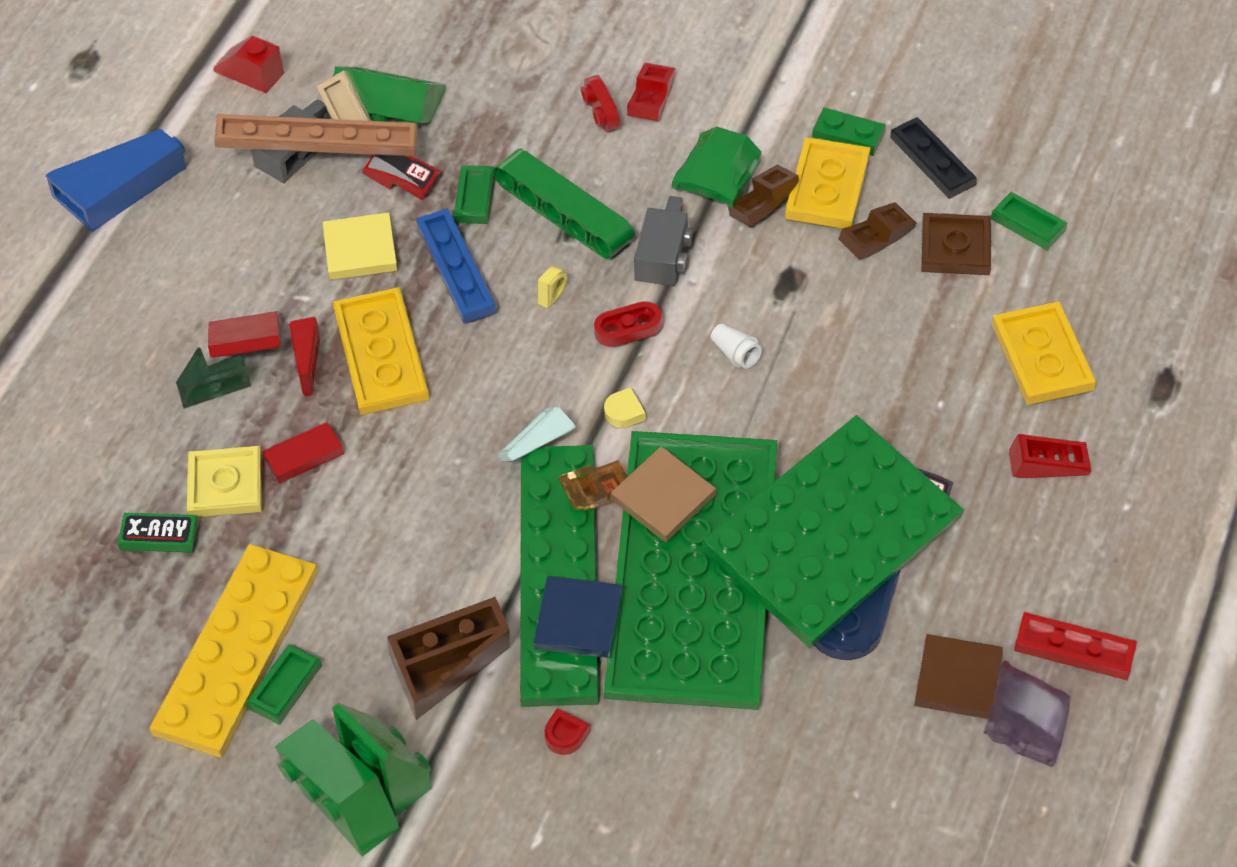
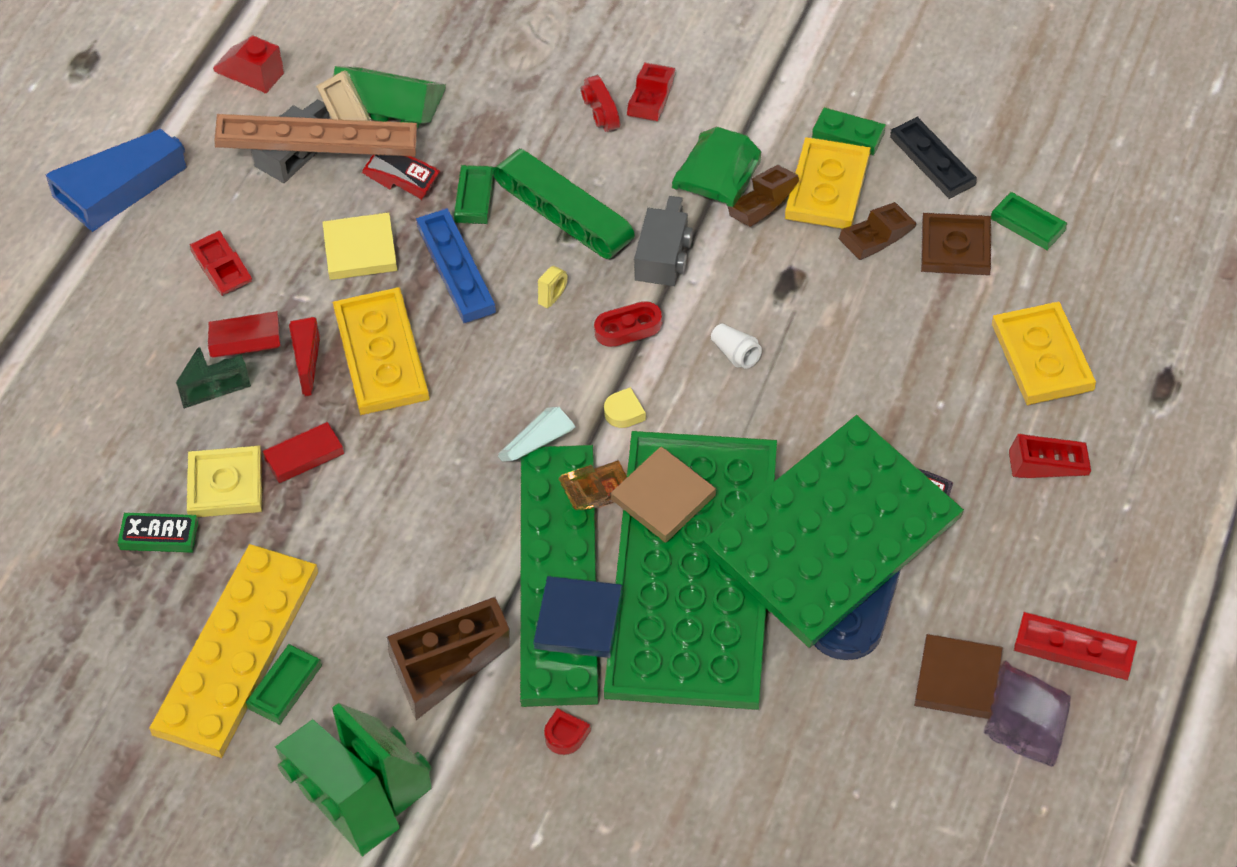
(220, 263): none -> red slope

